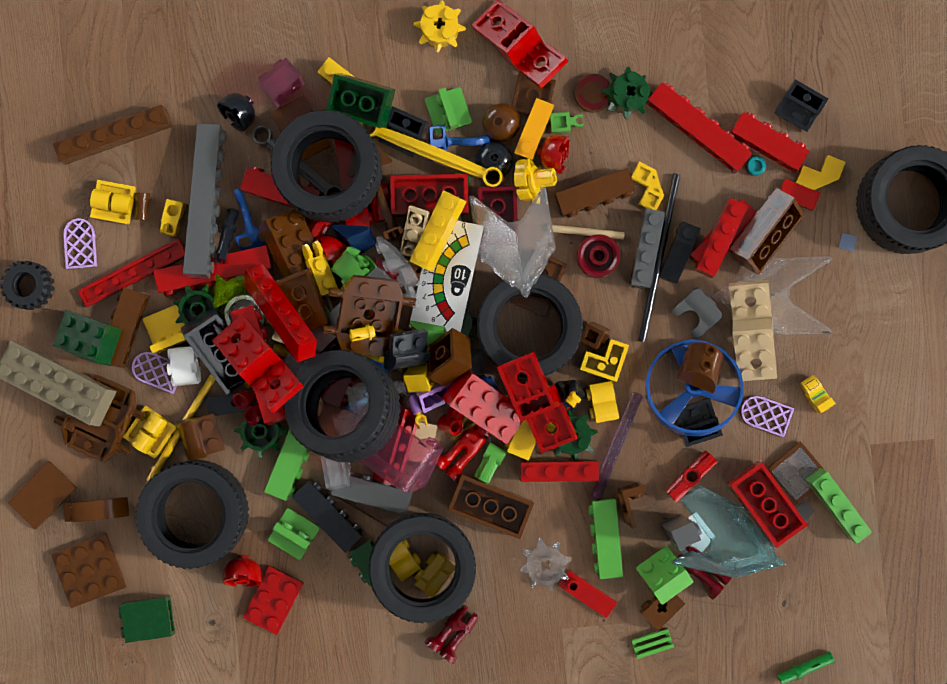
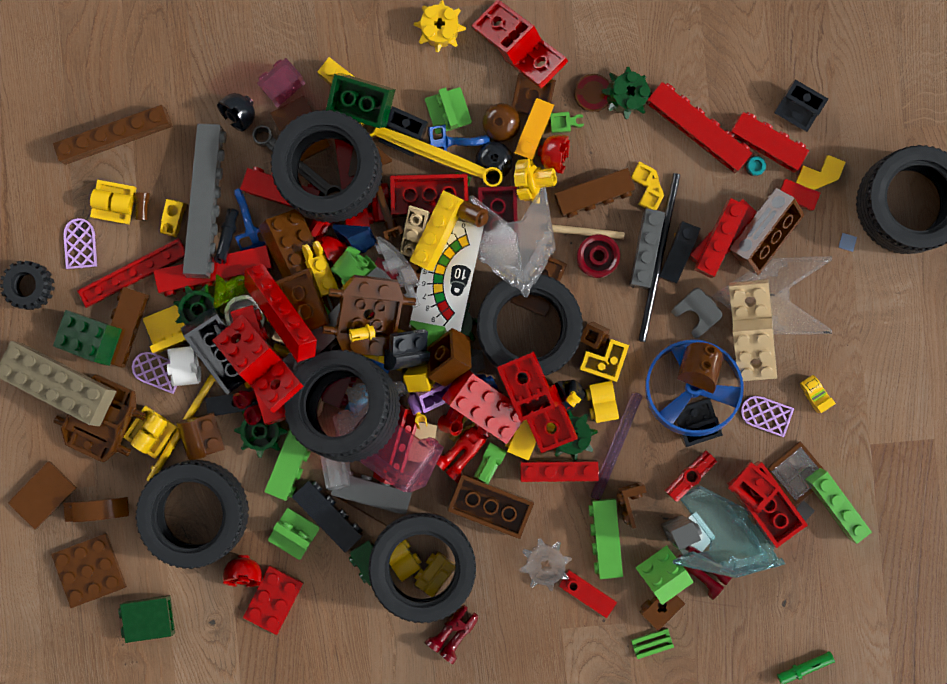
(473, 214): none -> reddish brown brick
(759, 483): none -> red plate

